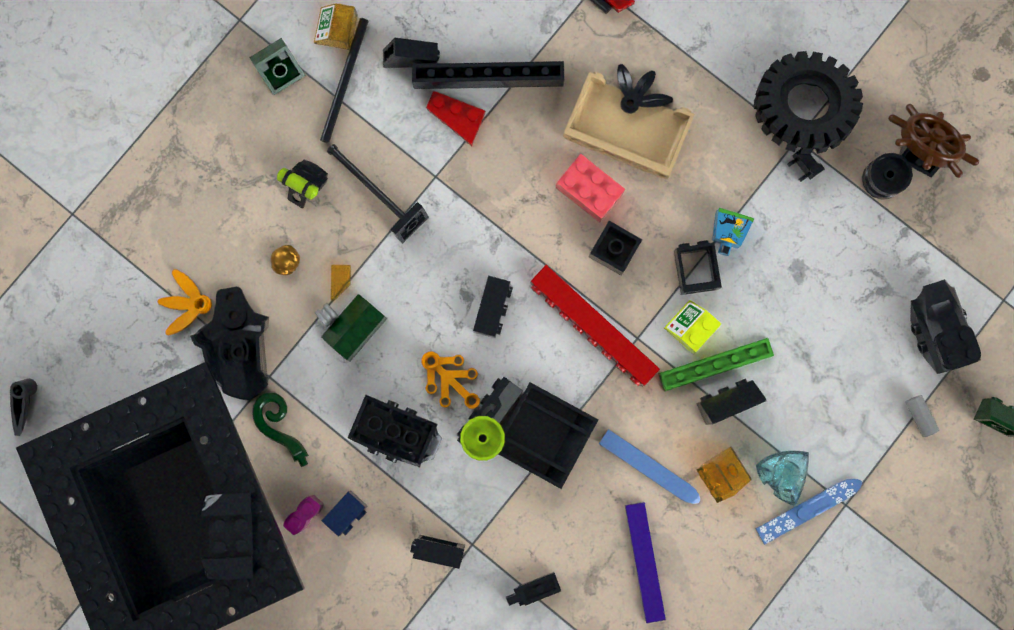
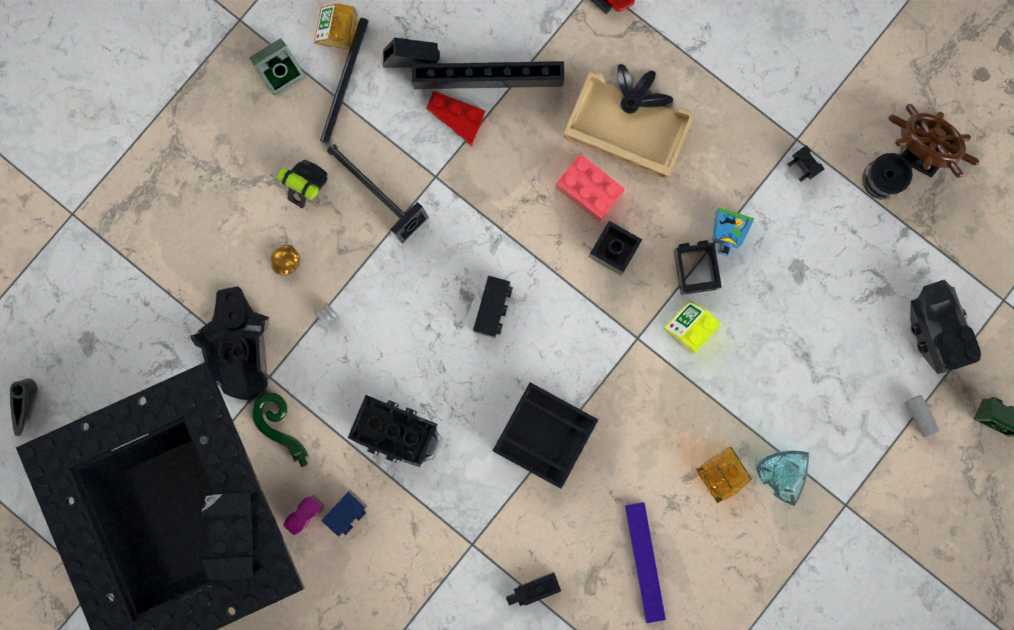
(192, 304): light orange plant -> none
(339, 280): clear yellow tile -> none
(354, 328): dark green slope -> none
(438, 551): black window -> none
(448, 377): light orange plant -> none
(470, 438): lime wheel -> none
(497, 404): piece -> none
(594, 325): red brick -> none
(649, 467): medium blue piece -> none
(716, 364): bright green tile -> none
(730, 401): black slope -> none
(808, 509): medium blue piece -> none
(815, 134): black tyre -> none

